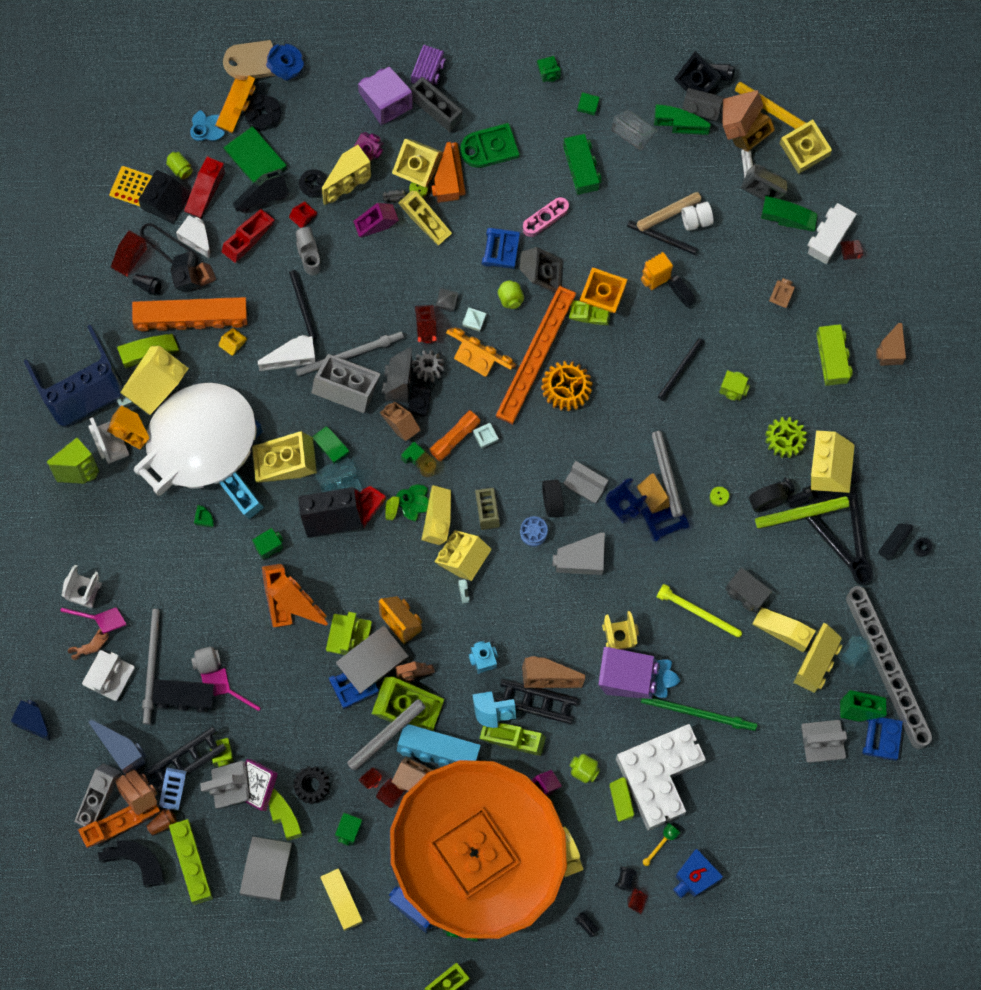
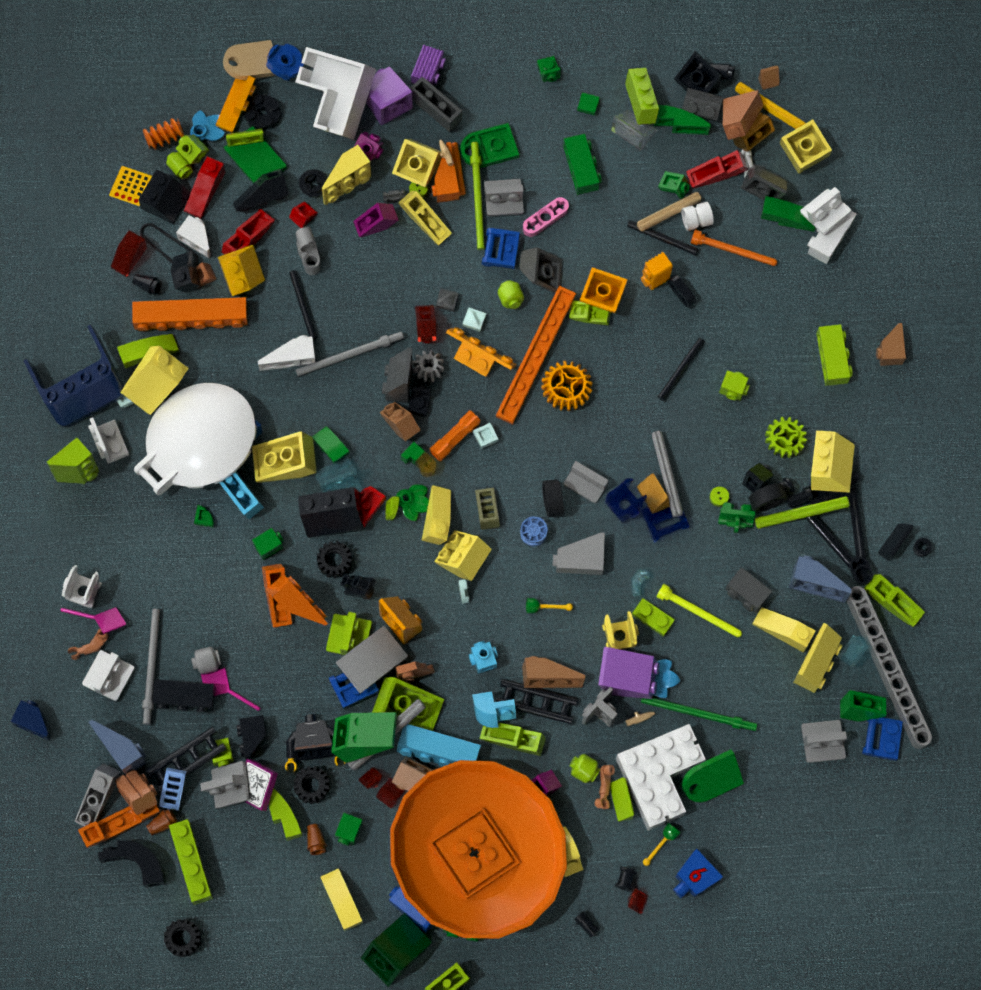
(128, 427): light orange slope -> none
(163, 133): none -> orange piece
(173, 929): none -> black tyre
(192, 149): none -> lime brick
(232, 341): yellow slope -> none
(241, 270): none -> yellow slope
(244, 137): none -> lime slope
(253, 735): none -> black slope
(265, 869): light grey slope -> none
(310, 741): none -> black torso
(315, 840): none -> dark orange cone
(334, 570): none -> black tyre
(344, 89): none -> white piece
(345, 383): light grey slope -> none
(358, 586): none -> black hips
(363, 734): none -> green slope
(396, 949): none -> dark green slope
(446, 153): none -> tan helmet
(475, 161): none -> lime bar
(504, 197): none -> light grey bracket
(533, 606): none -> hinge
(601, 709): none -> light grey bracket
(605, 775): none -> nougat arm
(636, 581): none -> clear light blue arm
(639, 718): none -> tan helmet
(642, 96): none -> lime brick
(653, 617): none -> lime plate
(674, 183): none -> green bracket
(699, 238): none -> orange piece
(712, 777): none -> green tile
(717, 169): none -> red slope
(736, 518): none -> green hips
(757, 477): none -> black slope
(769, 77): none -> medium nougat slope
(782, 292): medium nougat bracket -> none
(815, 579): none -> sand blue slope
(826, 210): none -> white bracket
(851, 249): clear red slope -> none
(894, 600): none -> lime slope

